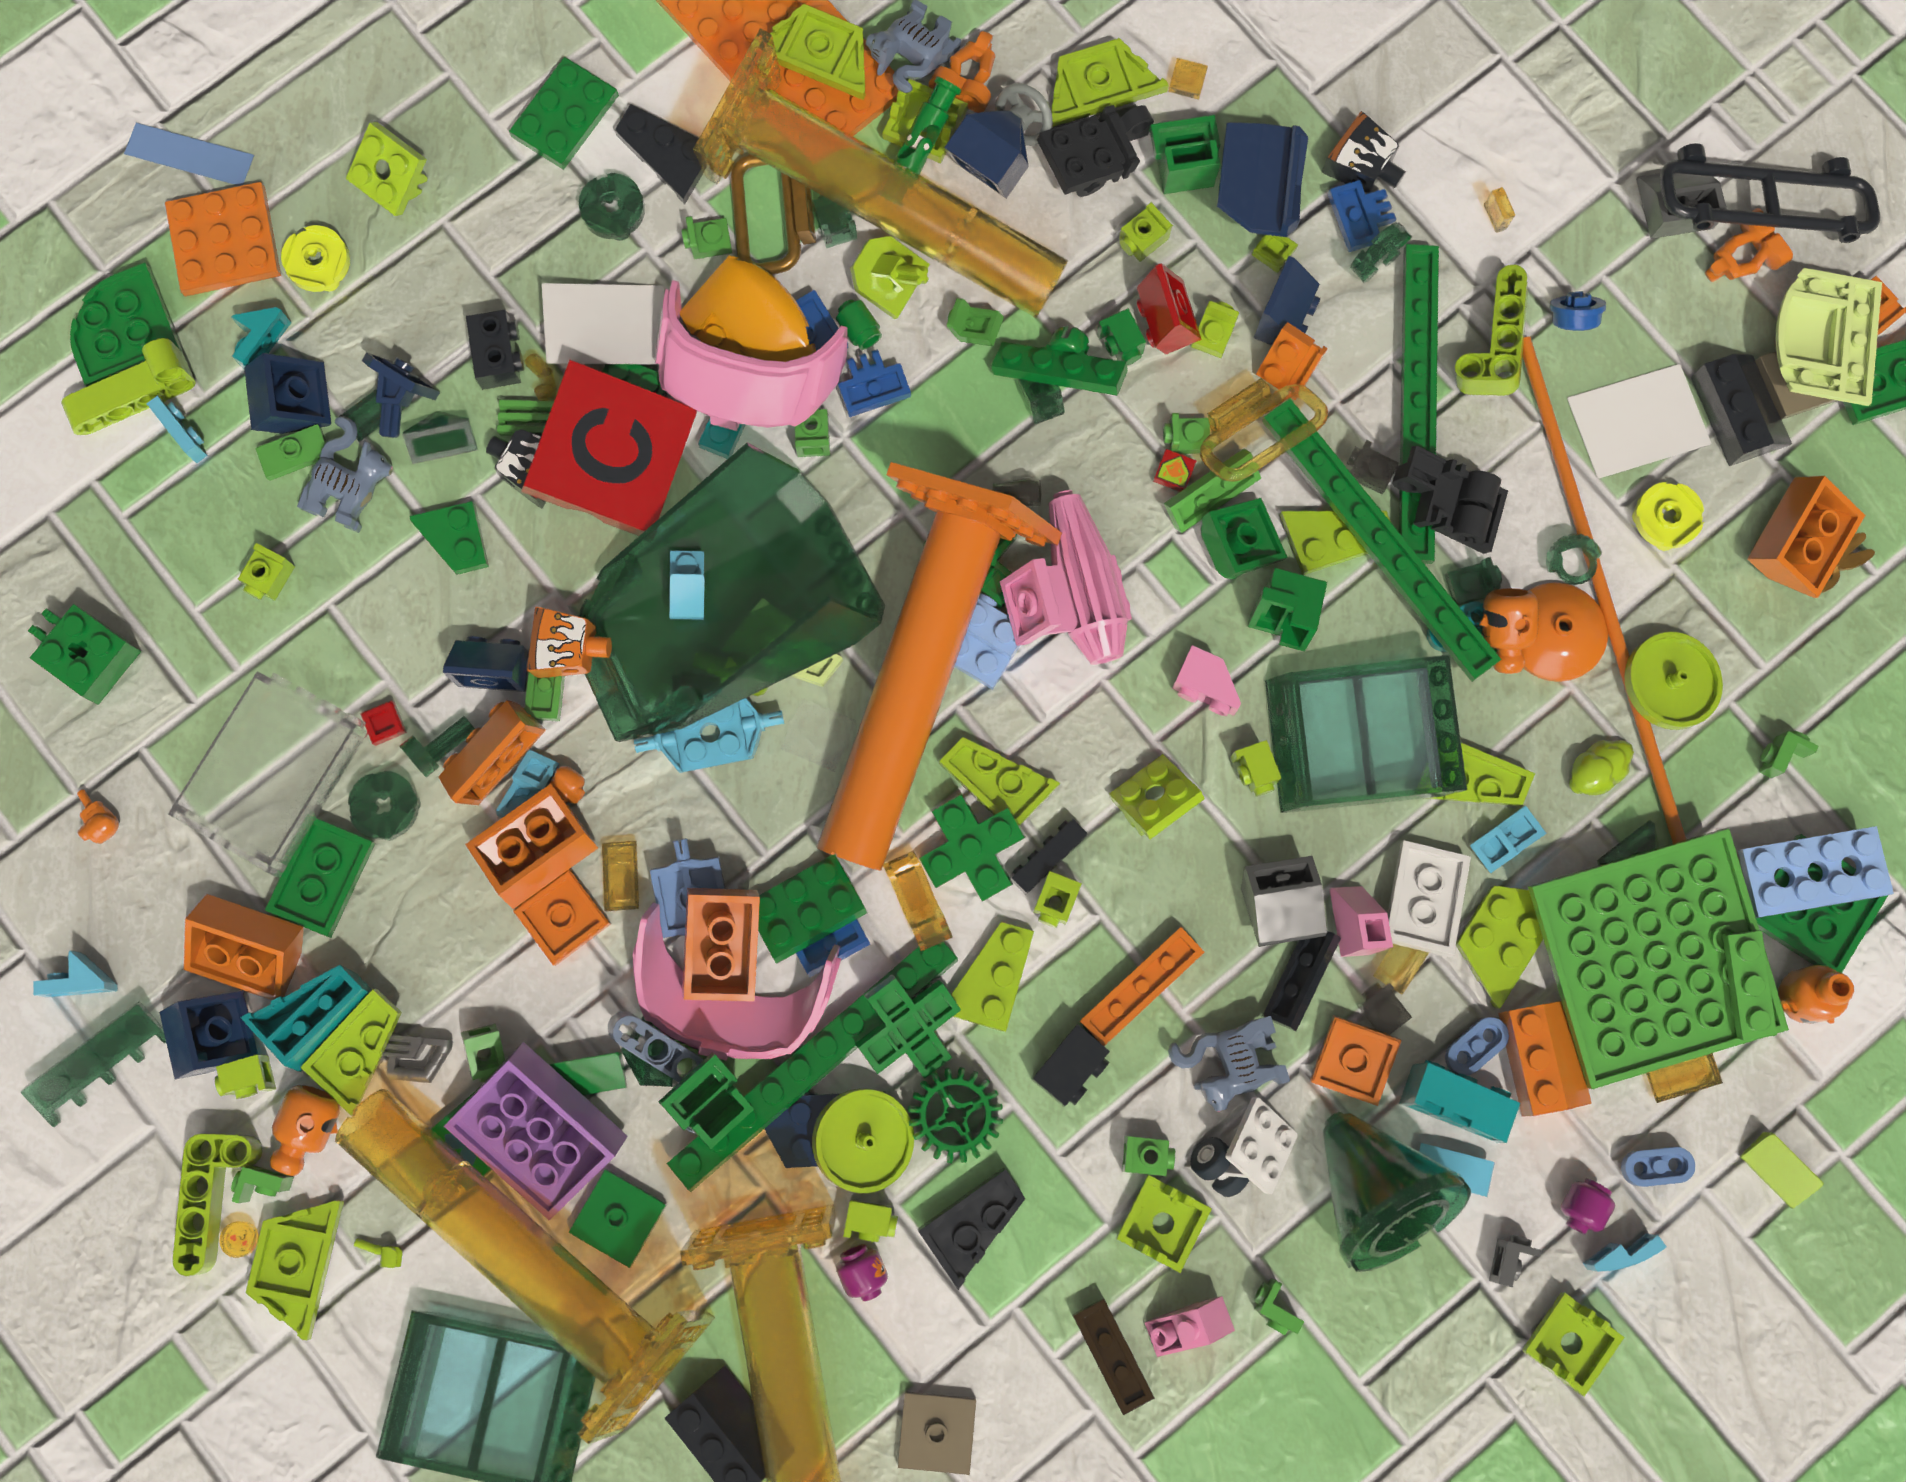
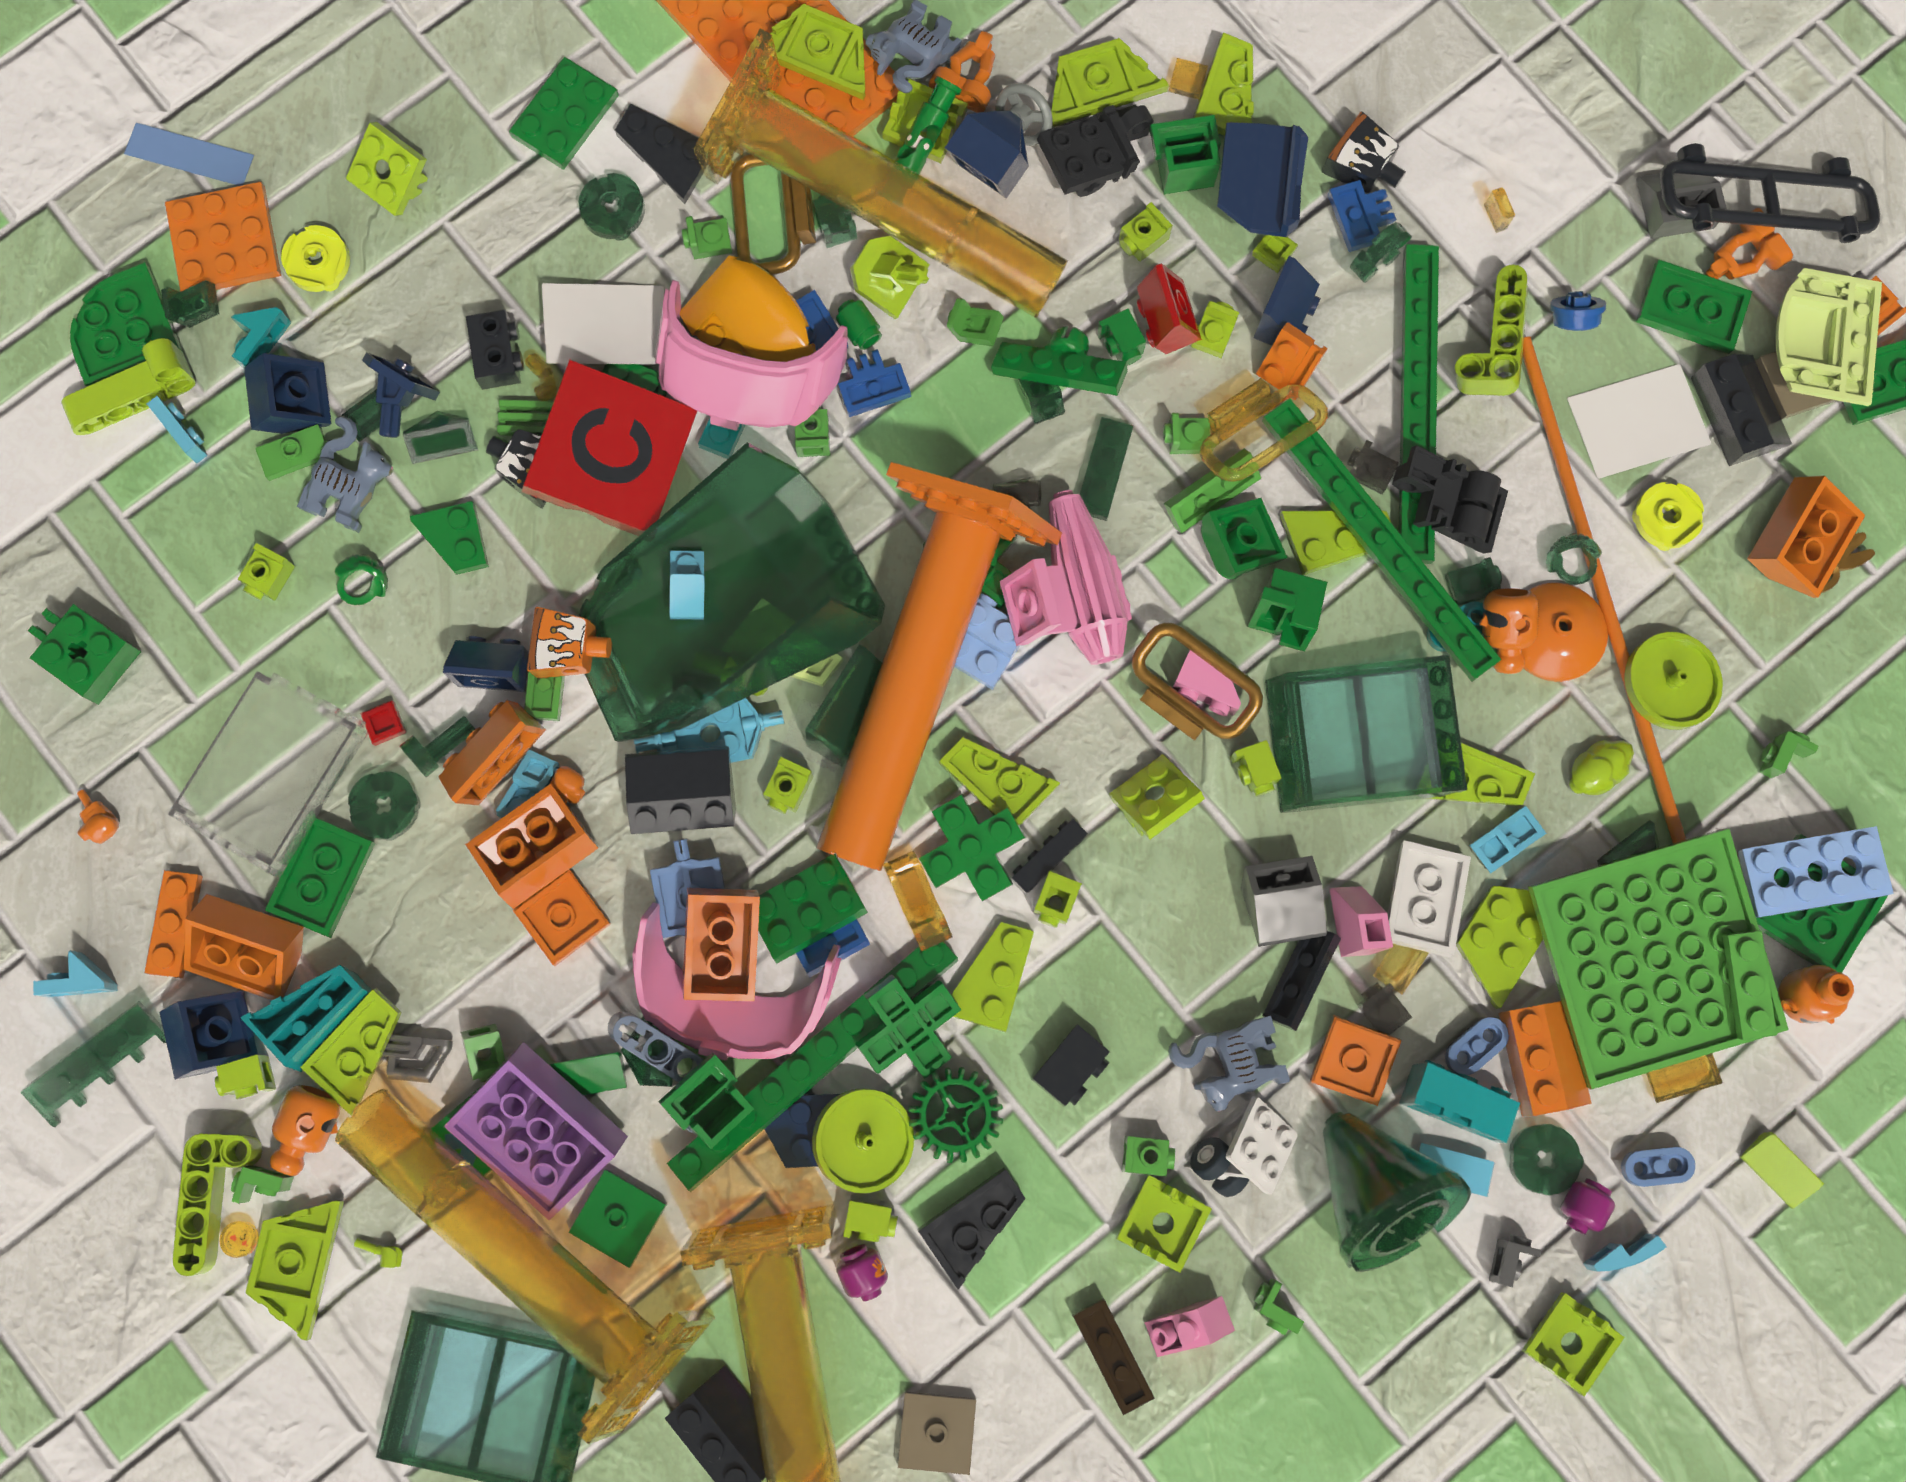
(176, 900): none -> orange plate
(190, 305): none -> clear green bracket
(361, 562): none -> green piece
(620, 876): clear yellow tile -> none
(679, 790): none -> black slope
(800, 779): none -> lime brick
(841, 713): none -> clear green slope
(1105, 467): none -> clear green plate
(1141, 986): orange plate -> none
(1174, 470): tile -> none
(1175, 706): none -> pearl gold bar
(1228, 84): none -> lime wing
(1565, 1160): none -> clear green plate
(1694, 306): none -> green plate

